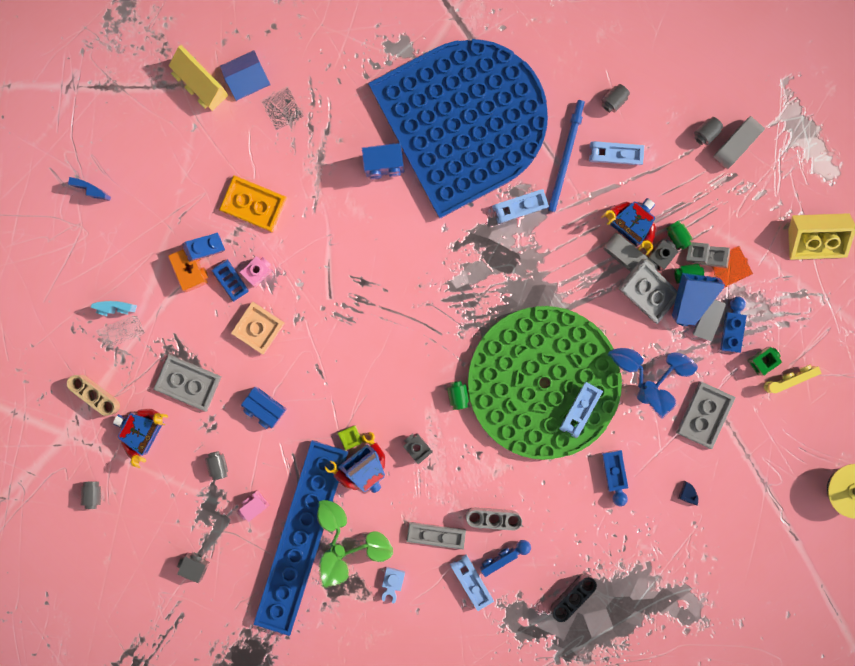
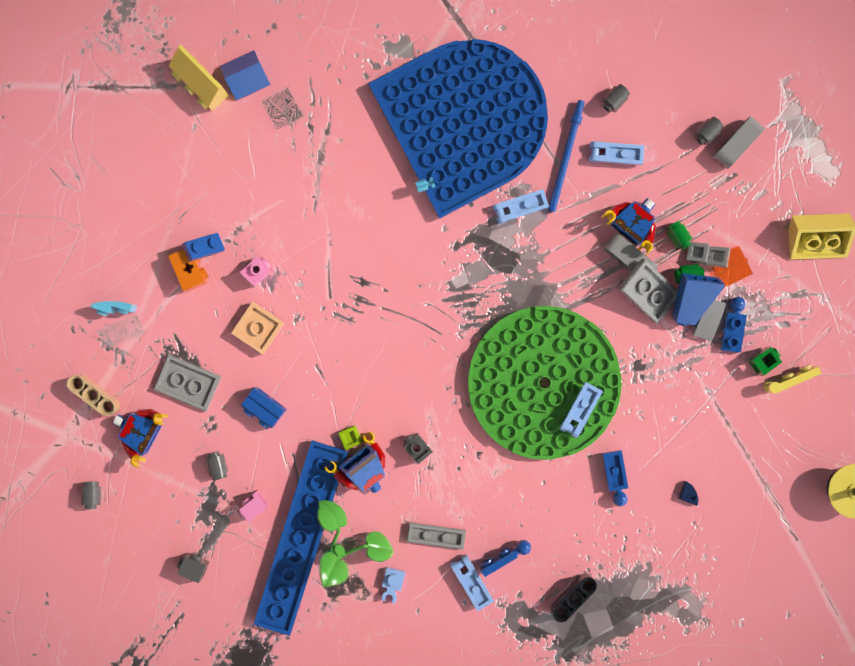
(92, 191): blue slope -> none
(226, 263): blue slope -> none
(253, 203): light orange tile -> none
(383, 161): blue brick -> none
(423, 185): none -> medium azure piece
(458, 395): green brick -> none
(501, 524): light grey beam -> none
(660, 400): blue plant -> none
(663, 254): dark grey brick -> none
(705, 415): light grey tile -> none

